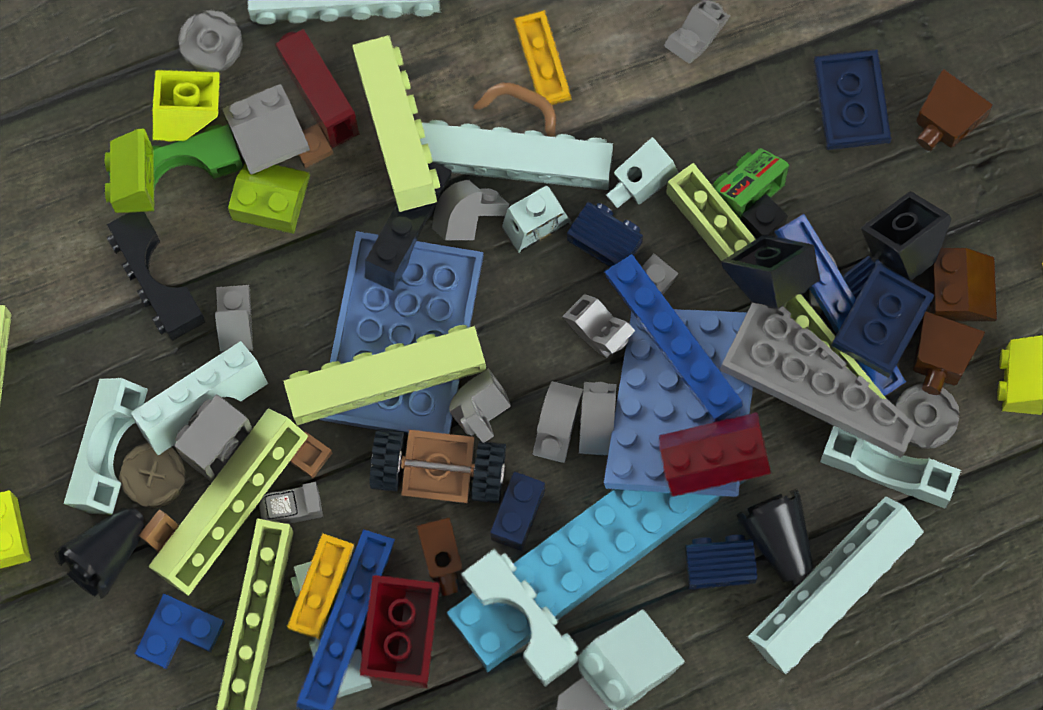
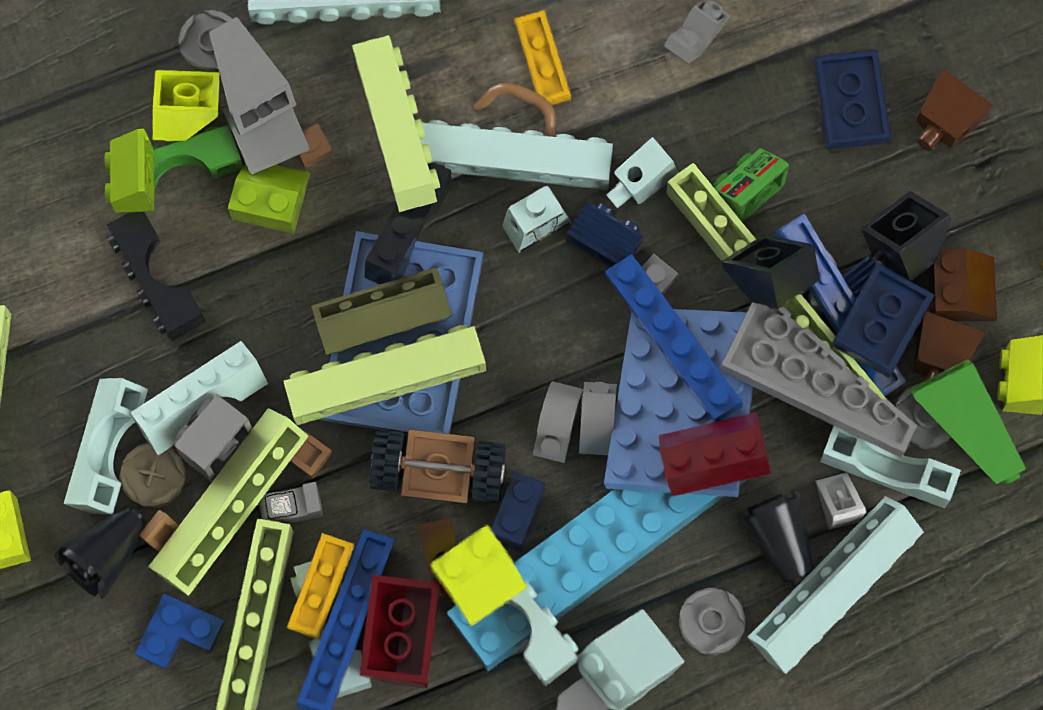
(234, 317): light grey slope -> none
(249, 78): none -> light grey slope
(318, 88): dark red slope -> none
(381, 311): none -> olive brick
(459, 210): light grey brick -> none
(478, 404): light grey brick -> none
(478, 575): none -> neon yellow slope
(598, 326): light grey brick -> none
(711, 621): none -> light grey tile
(720, 562): dark blue brick -> none
(764, 217): black brick -> none
(840, 501): none -> white slope
(968, 415): none -> bright green slope

